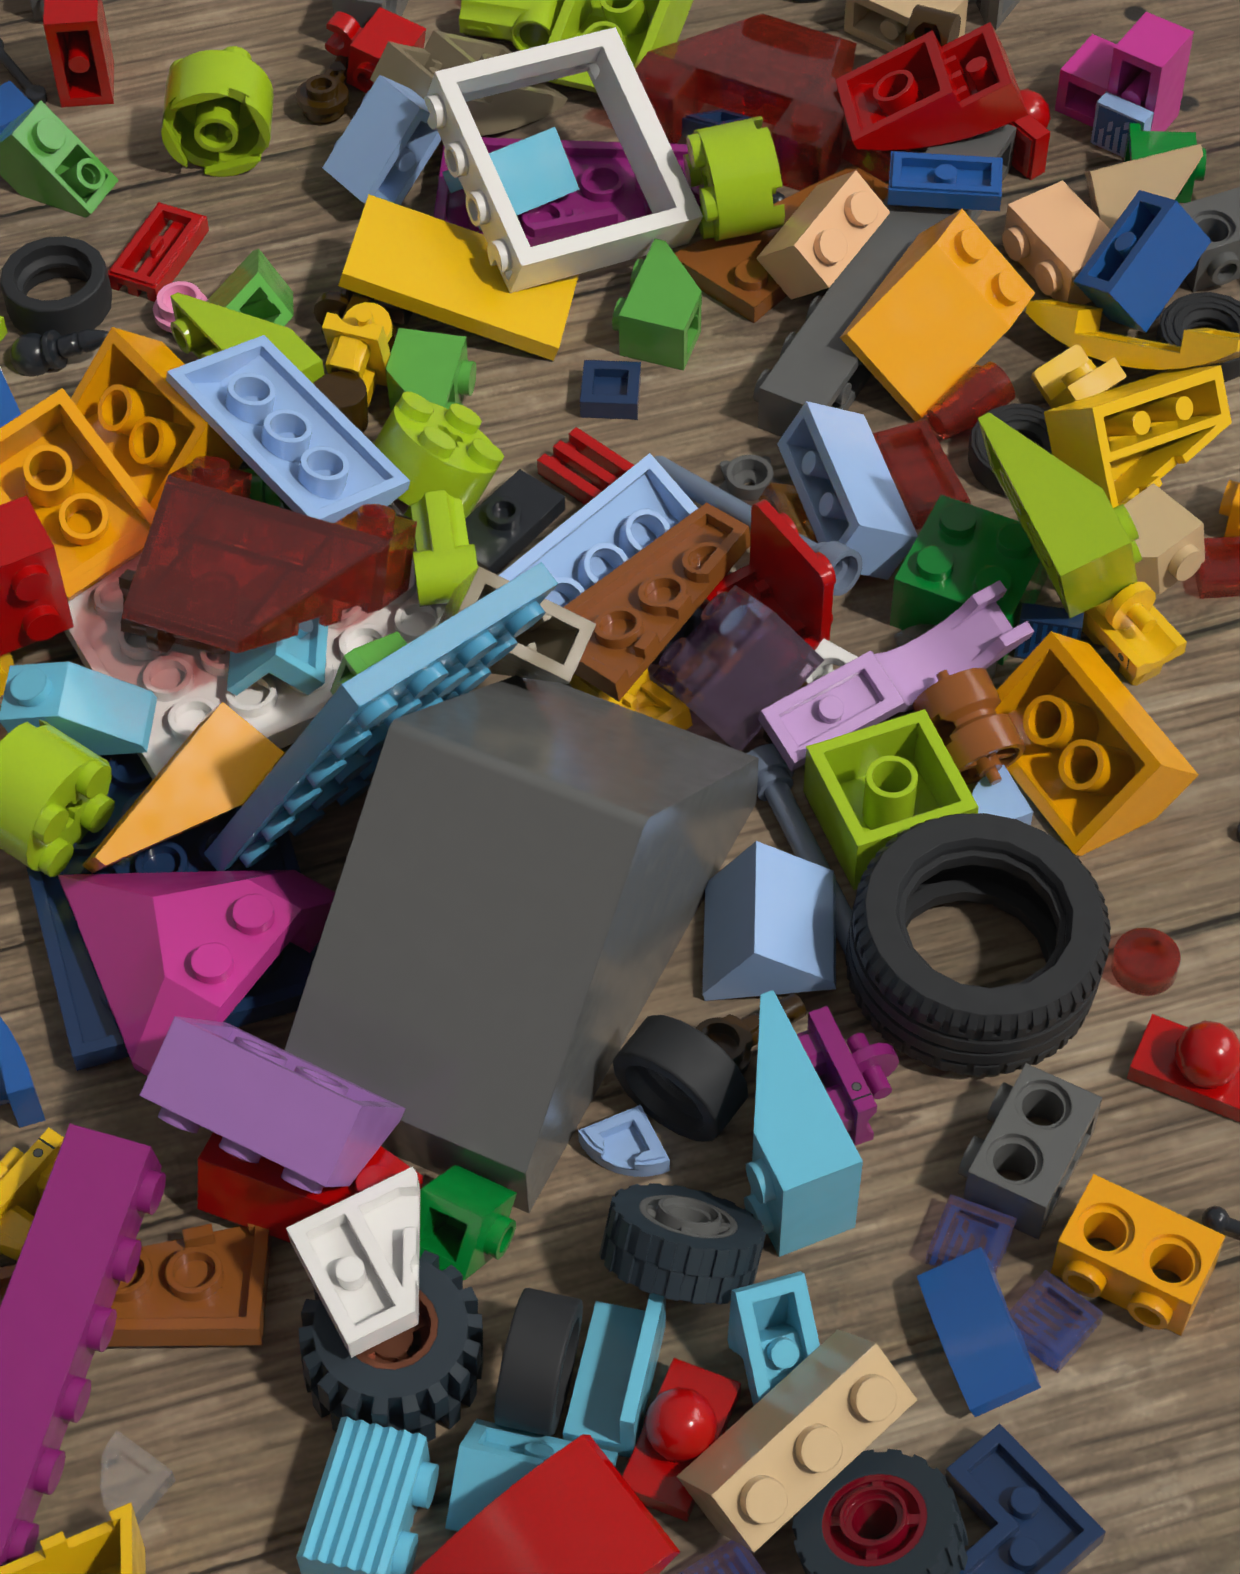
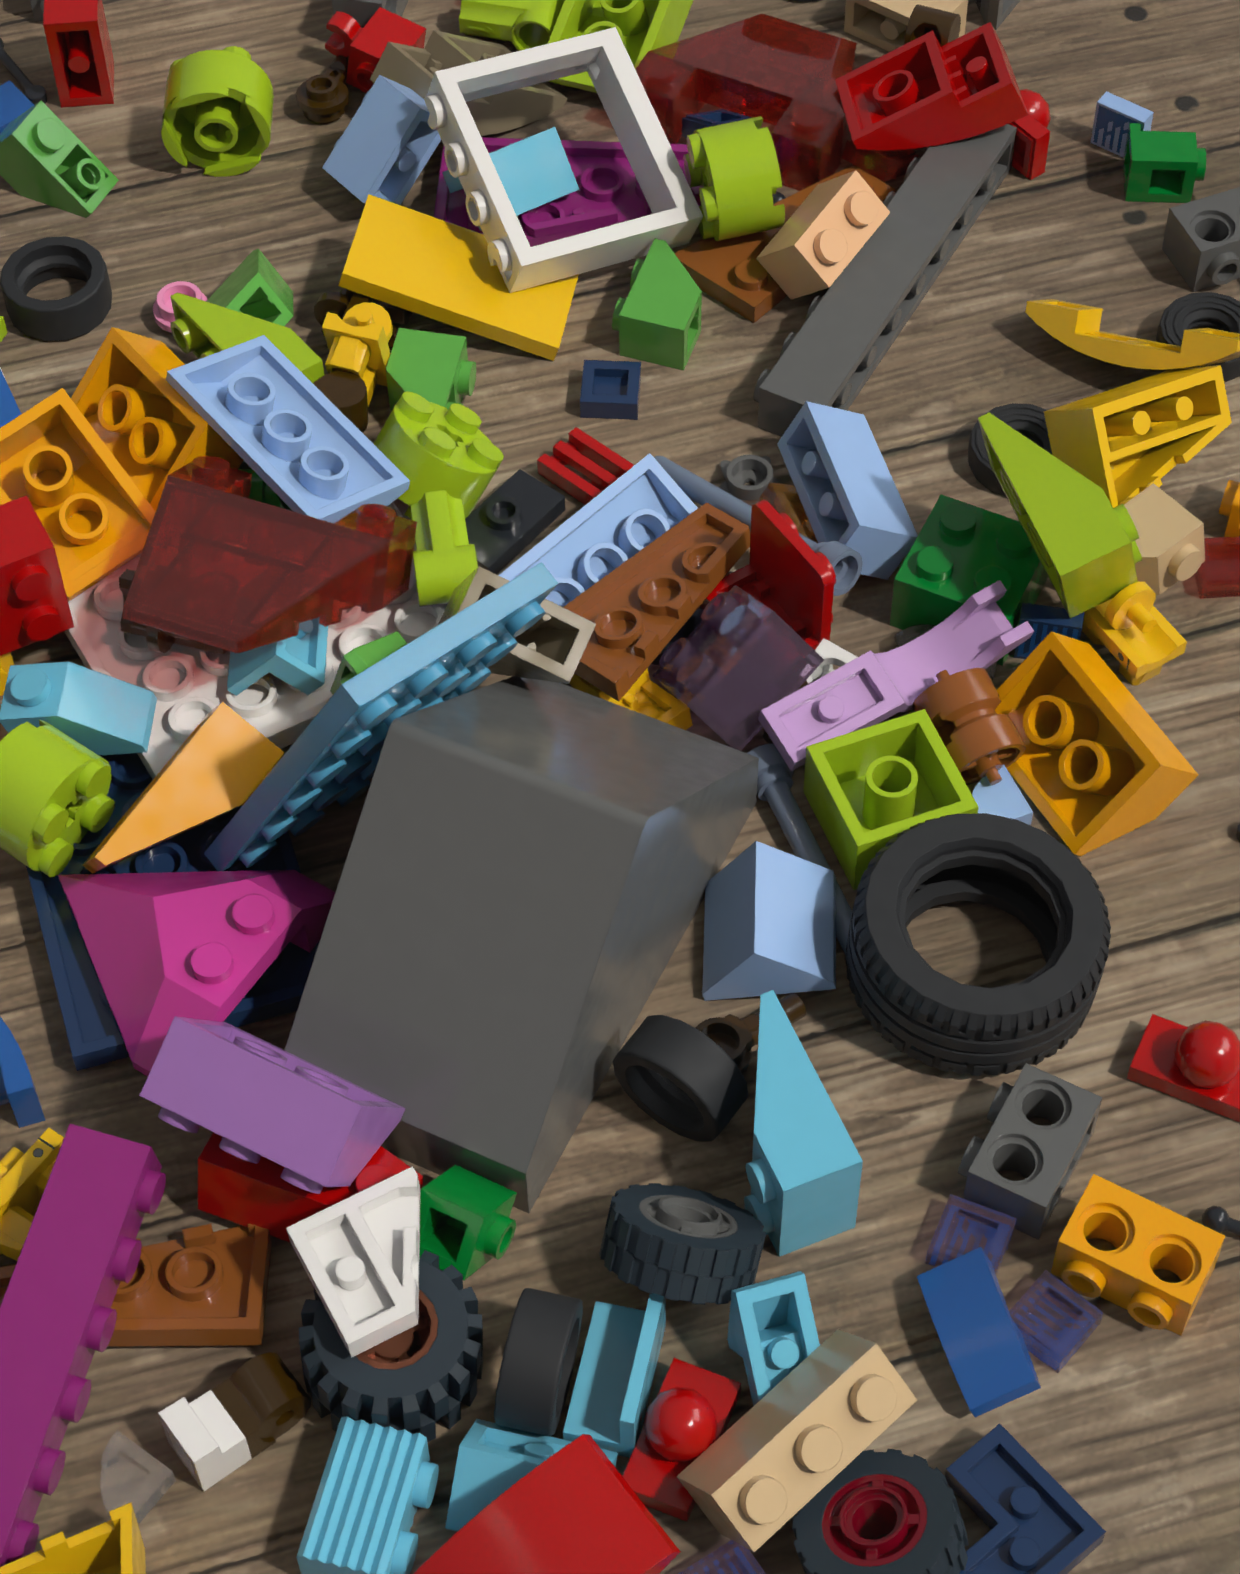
(37, 353): black bar -> none
(167, 252): red tile -> none
(235, 1418): none -> leg
(626, 1144): light blue tile -> none
(849, 1078): magenta hips -> none
(919, 468): clear red tile -> none
(937, 313): light orange slope -> none
(945, 181): blue plate -> none
(970, 398): clear red cone -> none
(1053, 239): light nougat brick -> none
(1075, 377): yellow bracket -> none
(1141, 68): dark pink brick -> none
(1142, 260): blue brick -> none
(1145, 961): clear red tile -> none
(1160, 174): tan slope -> none

